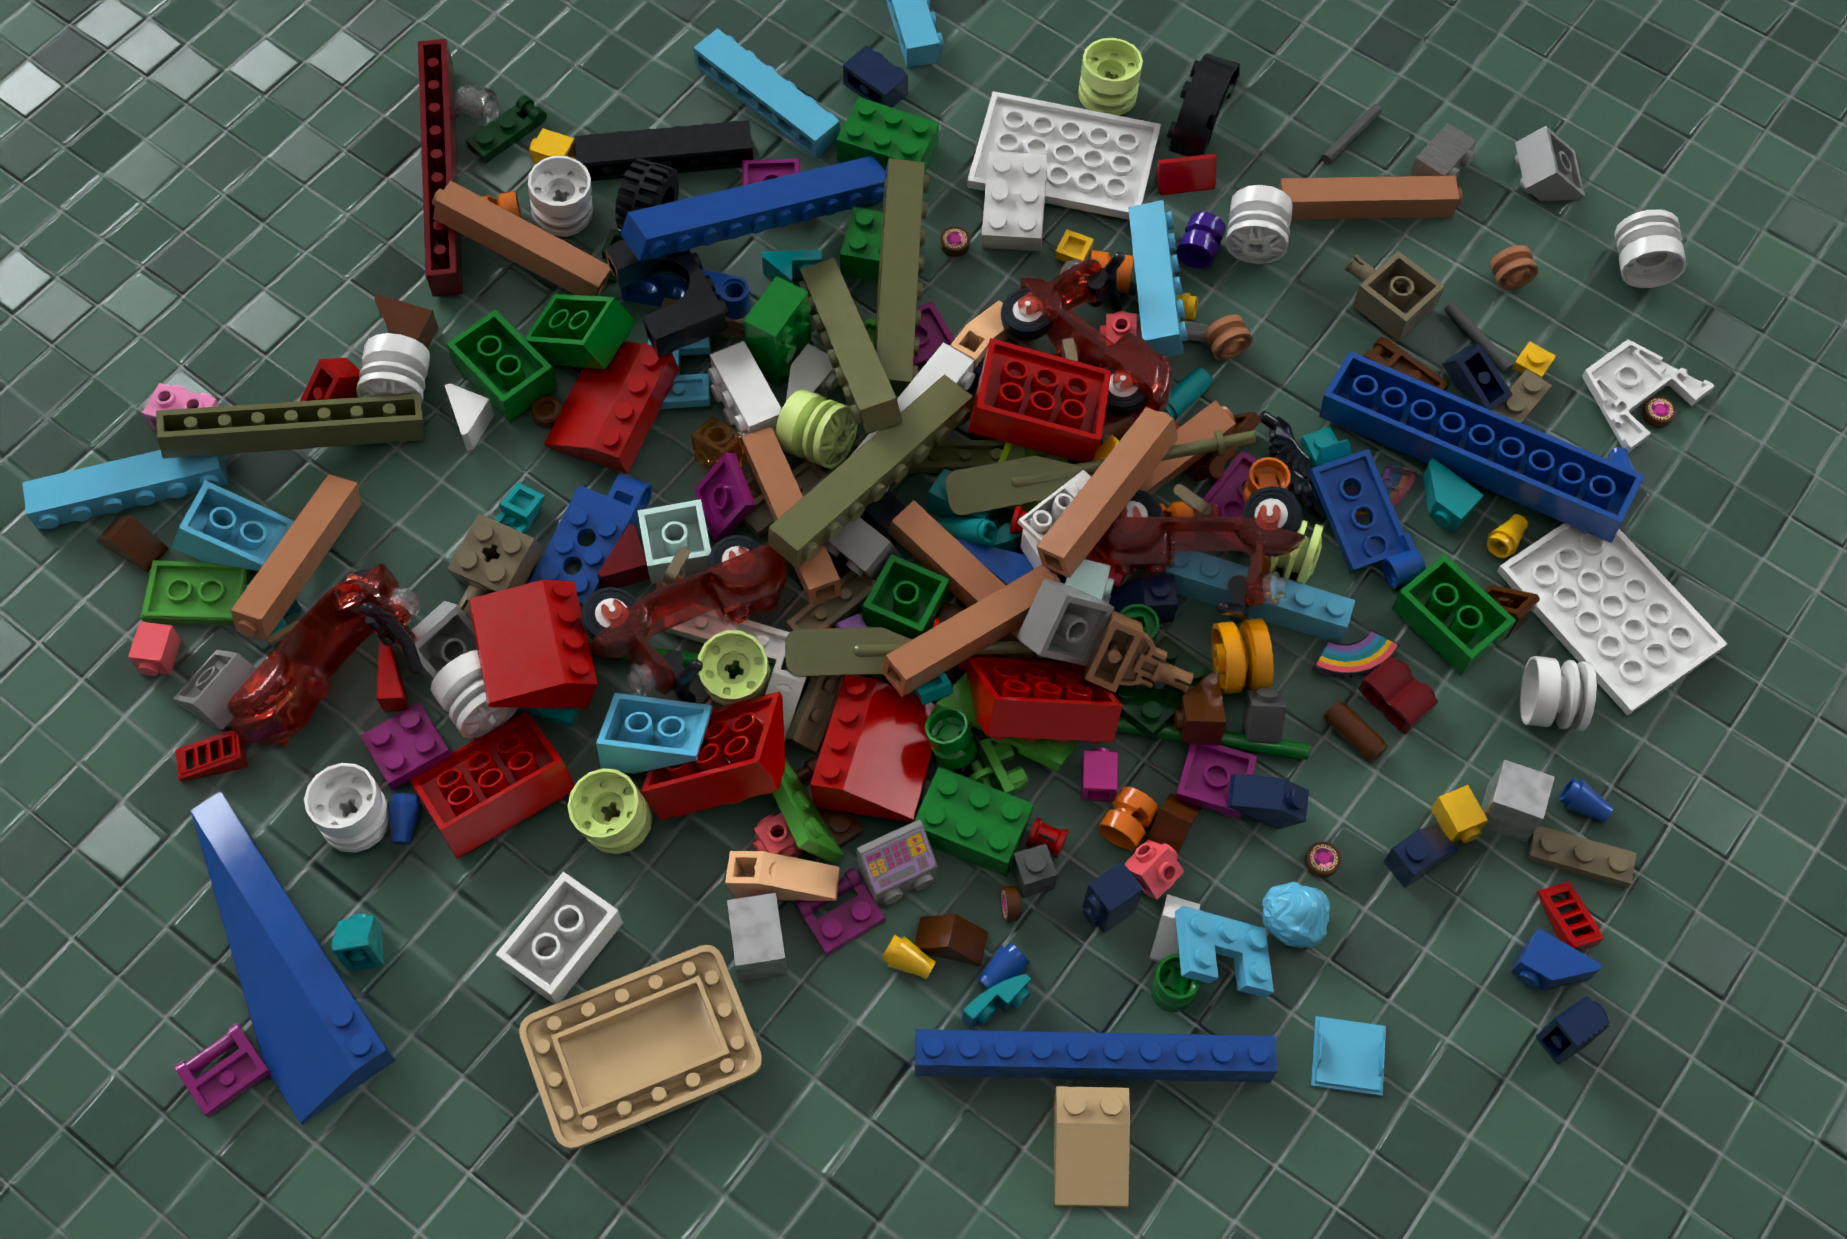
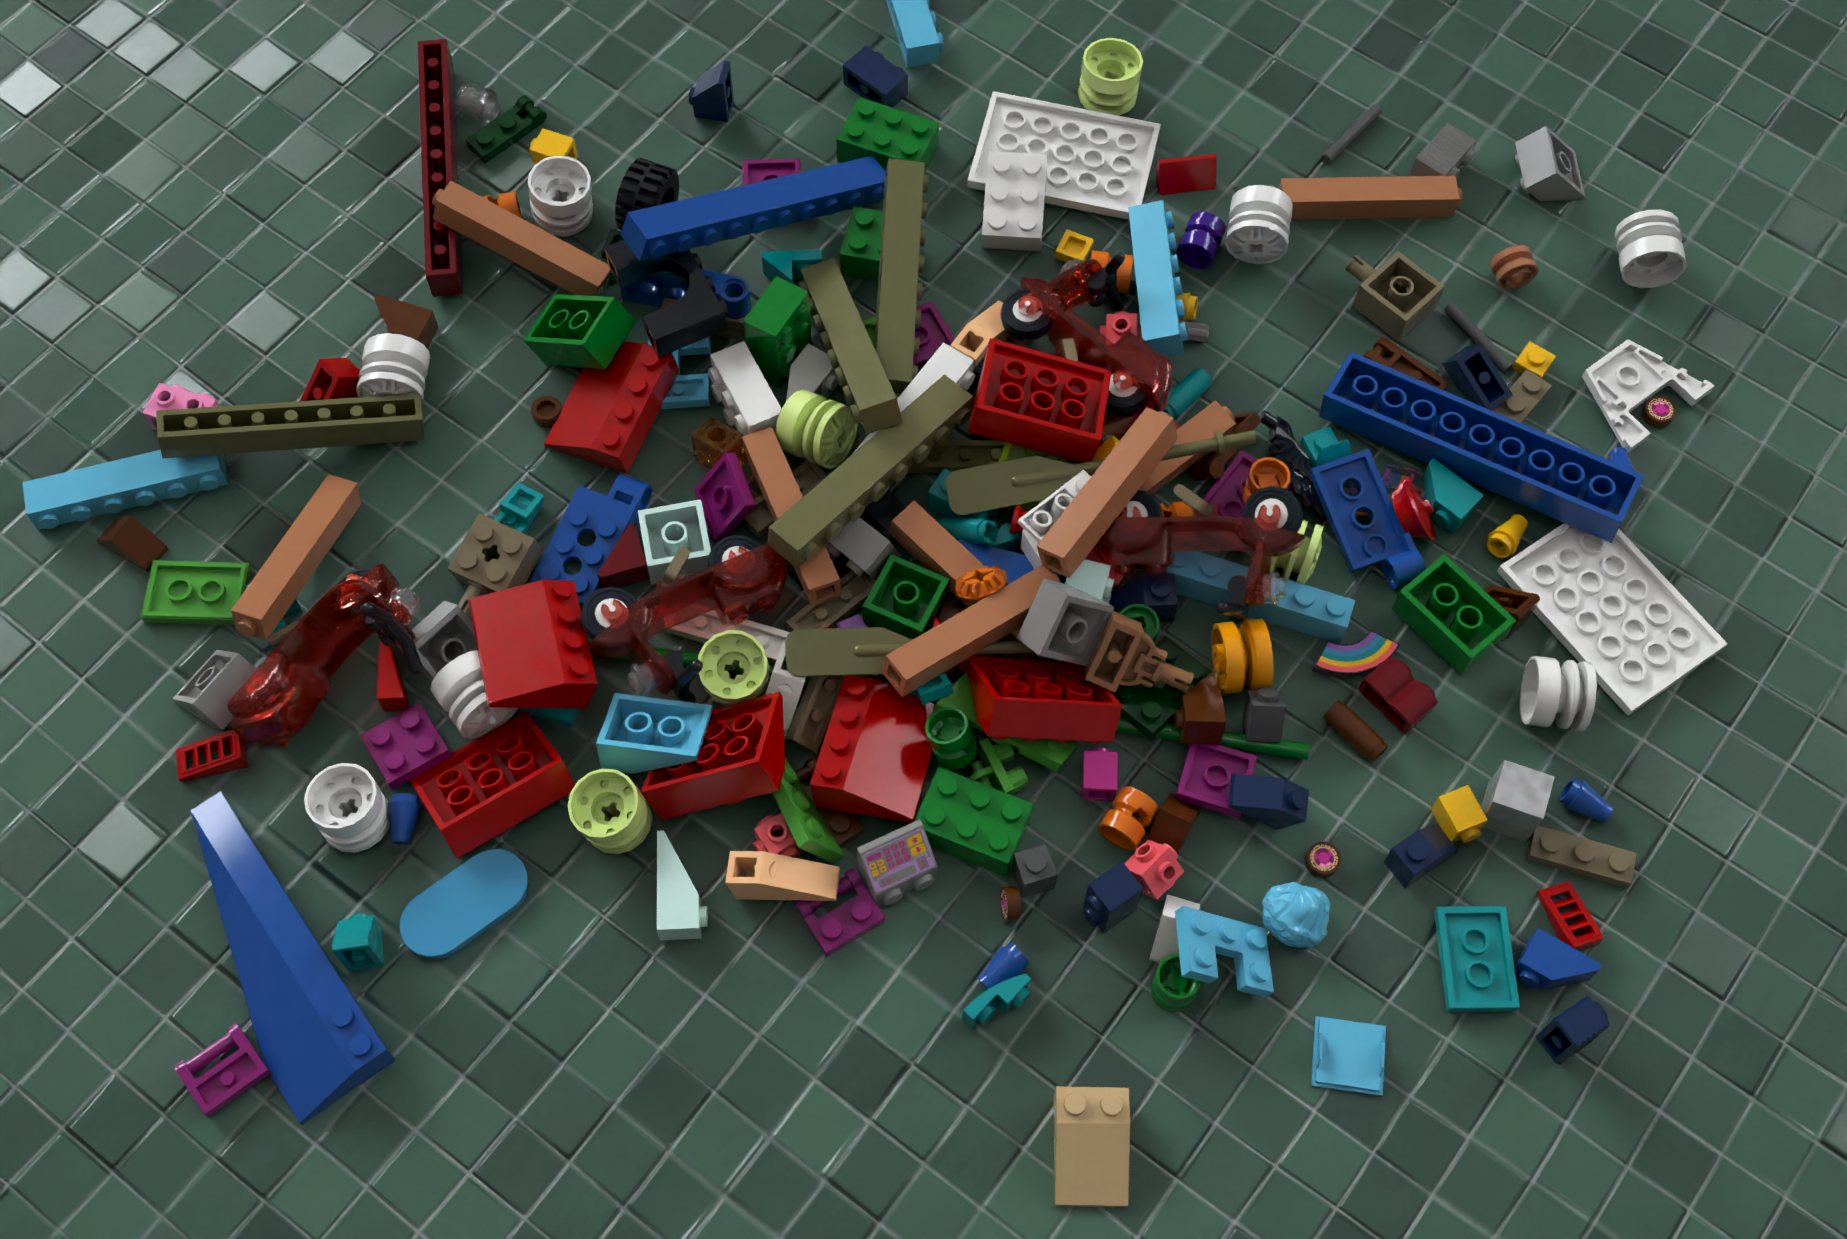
(154, 648): coral brick -> none
(229, 529): medium azure slope -> none
(464, 904): none -> dark azure tile
(471, 413): white slope -> none
(502, 365): green brick -> none
(559, 938): white brick -> none
(639, 1047): tan wedge -> none
(678, 147): black brick -> none
(678, 902): none -> light aqua slope
(713, 93): none -> dark blue slope
(757, 937): flat silver piece -> none
(767, 93): medium azure brick -> none
(907, 957): yellow cone -> none
(951, 938): reddish brown slope -> none
(955, 241): reddish brown tile -> none
(981, 582): none -> orange gear
(1041, 828): red bush -> none
(1095, 1055): blue brick -> none
(1203, 98): black brick -> none
(1228, 337): nougat wheel -> none
(1413, 511): none -> red piece
(1476, 959): none -> teal plate

